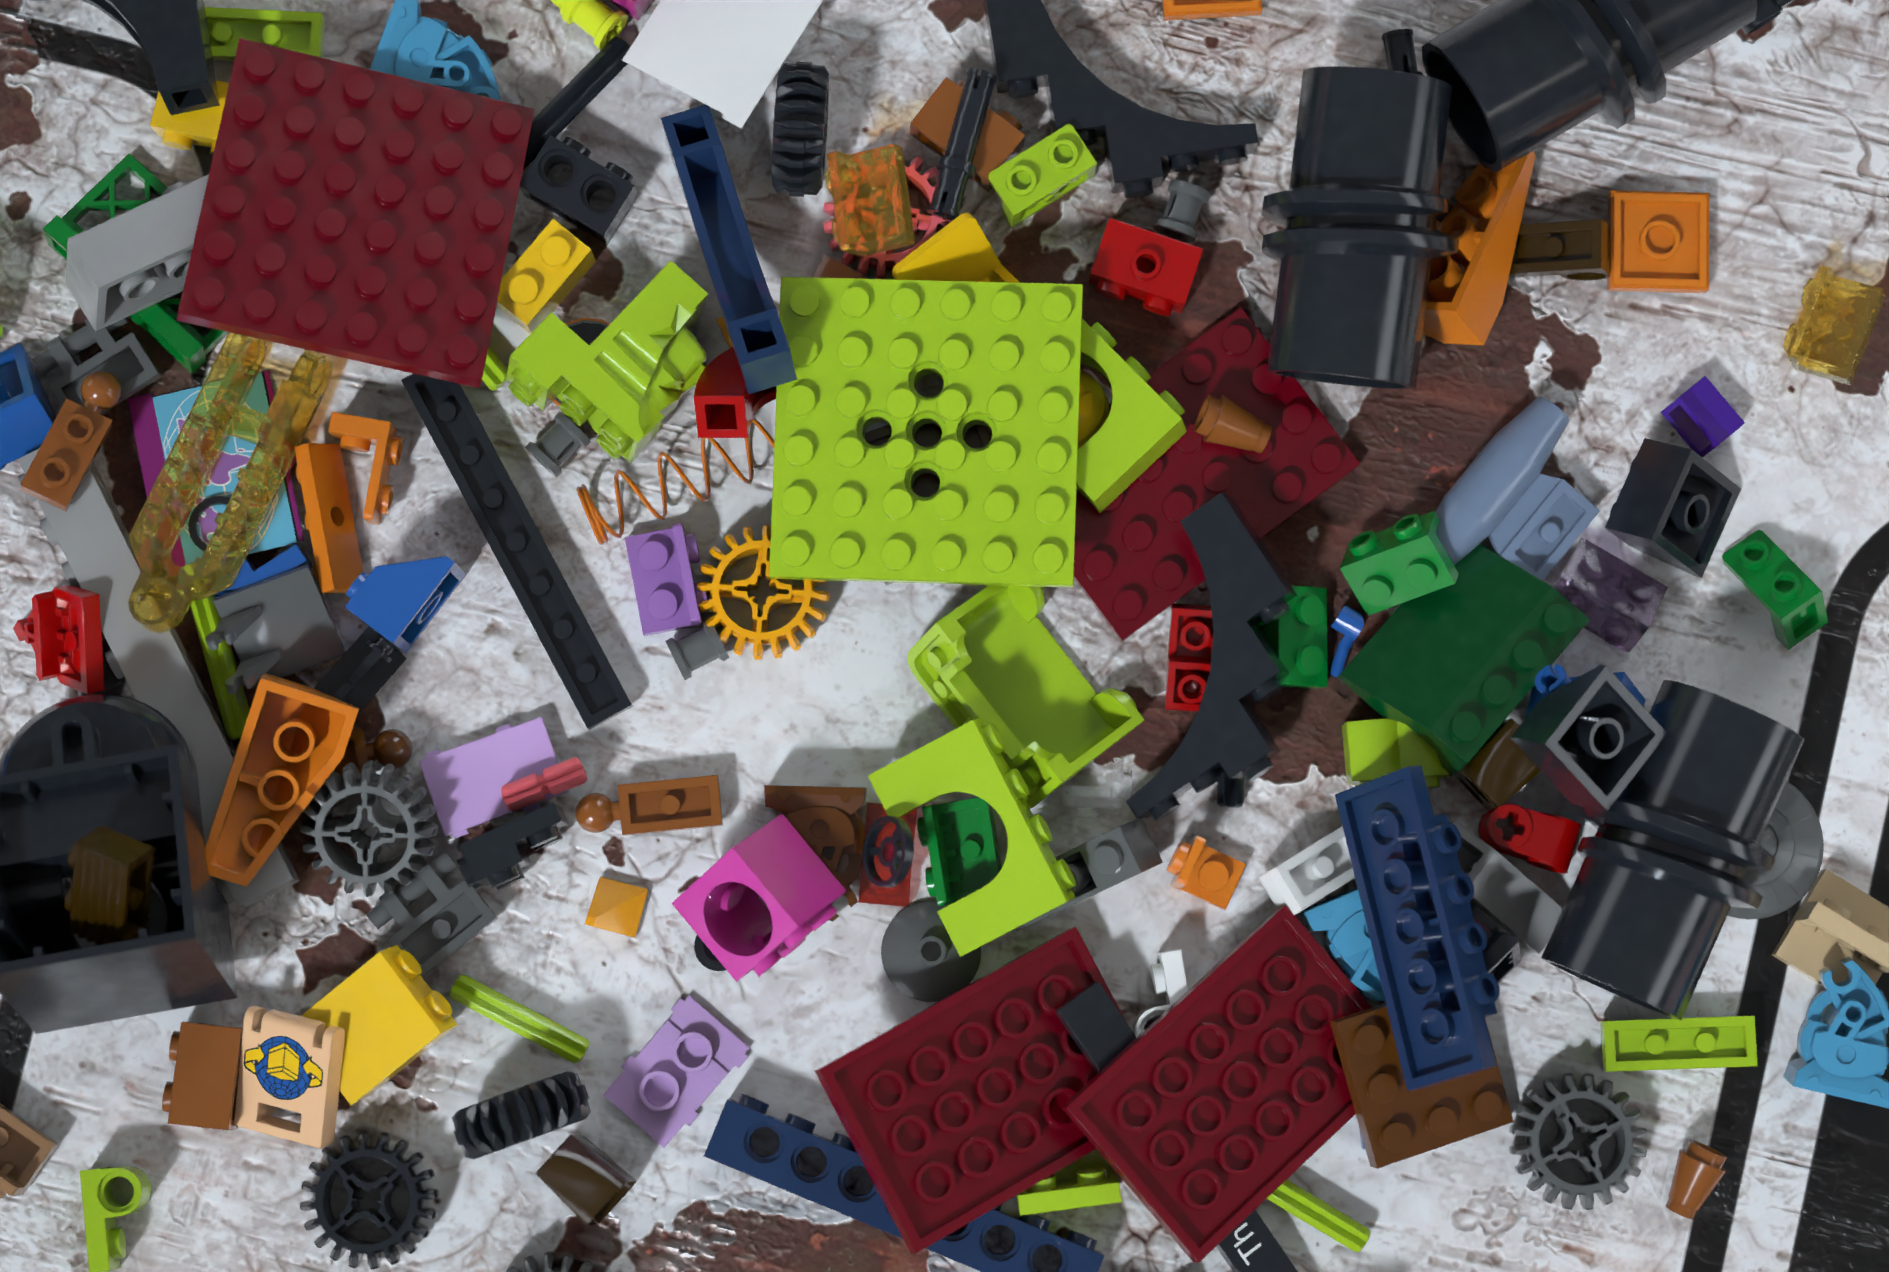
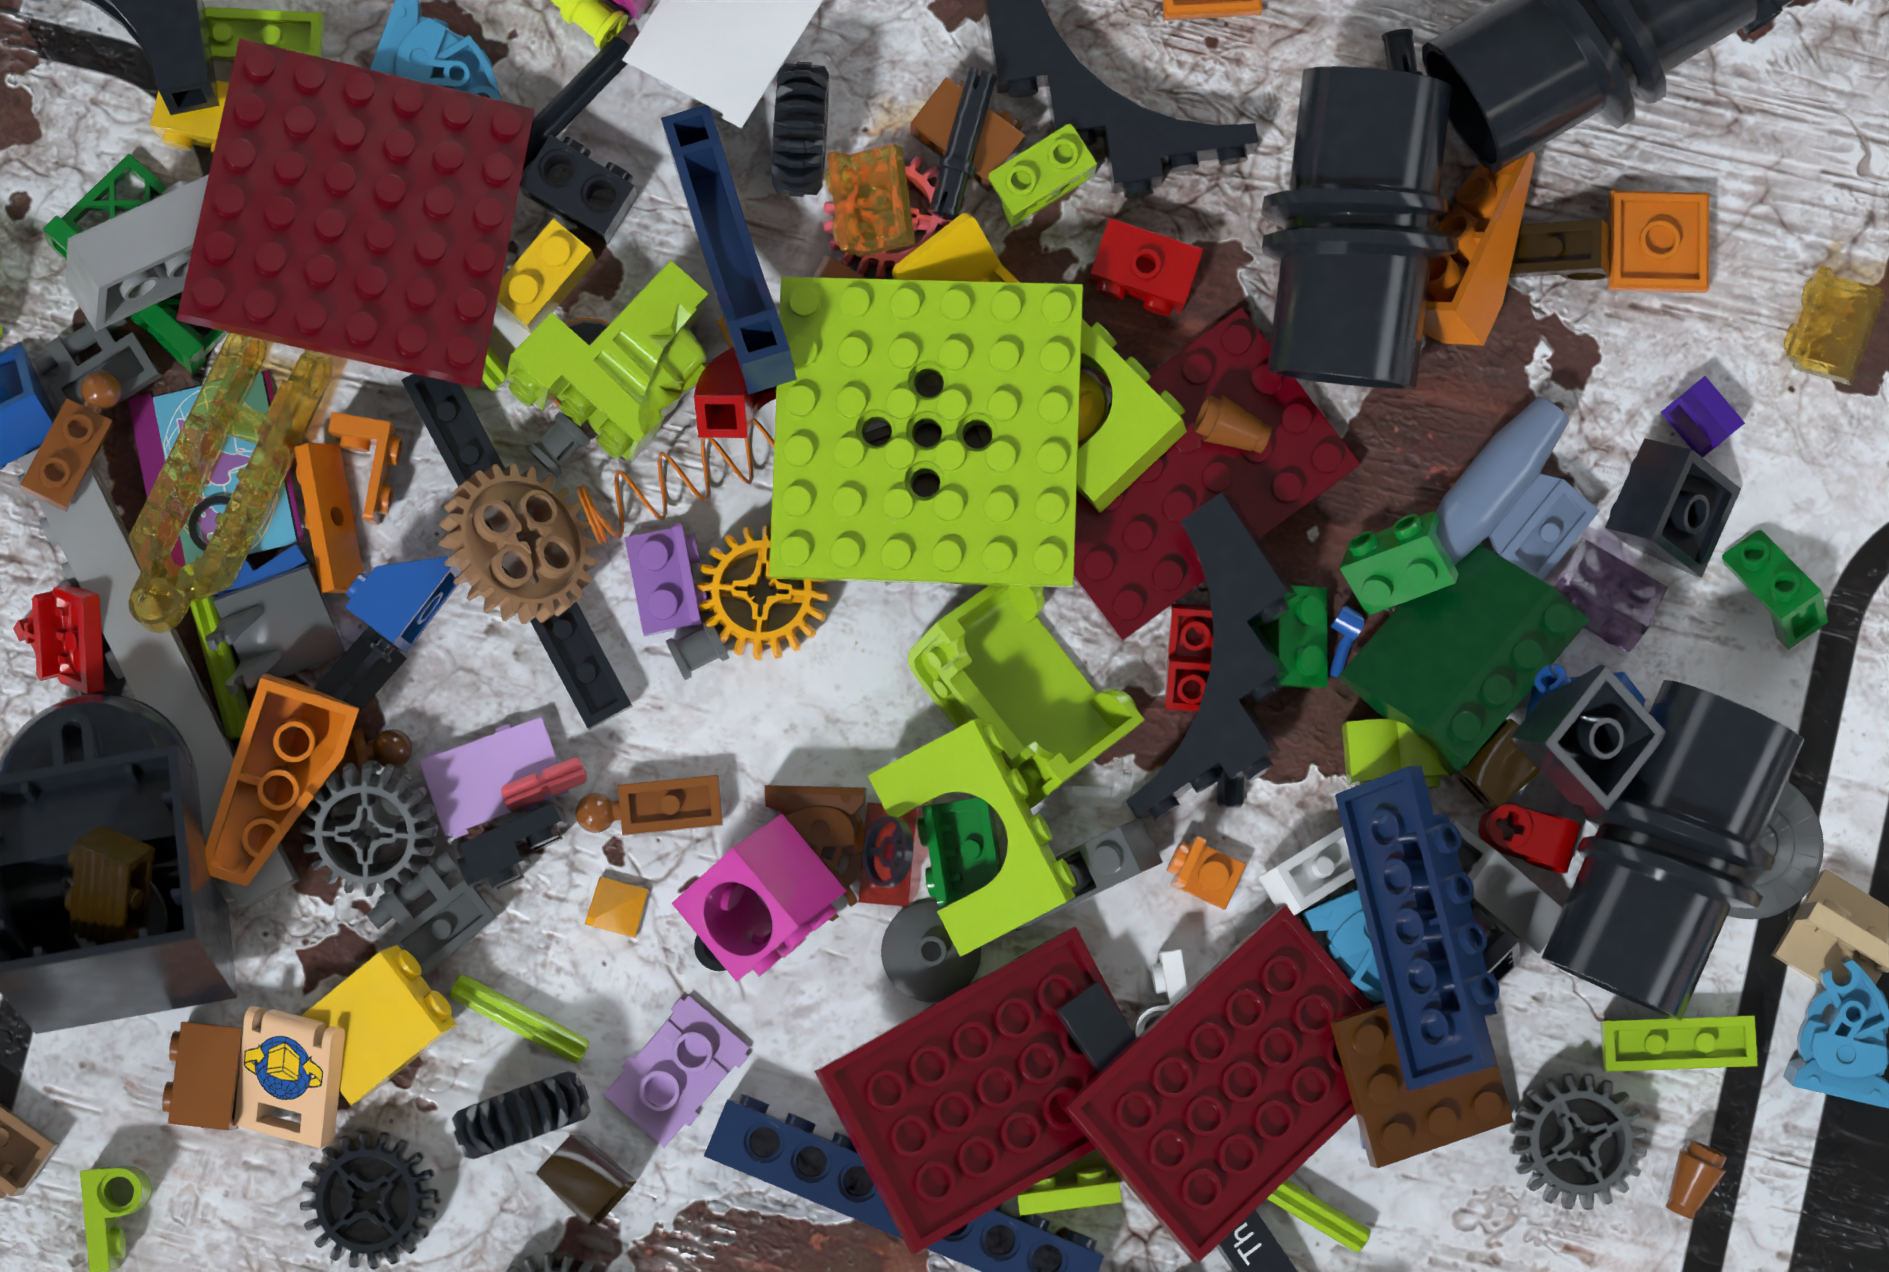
(518, 543): none -> medium nougat gear
(1182, 211): dark grey bush -> none

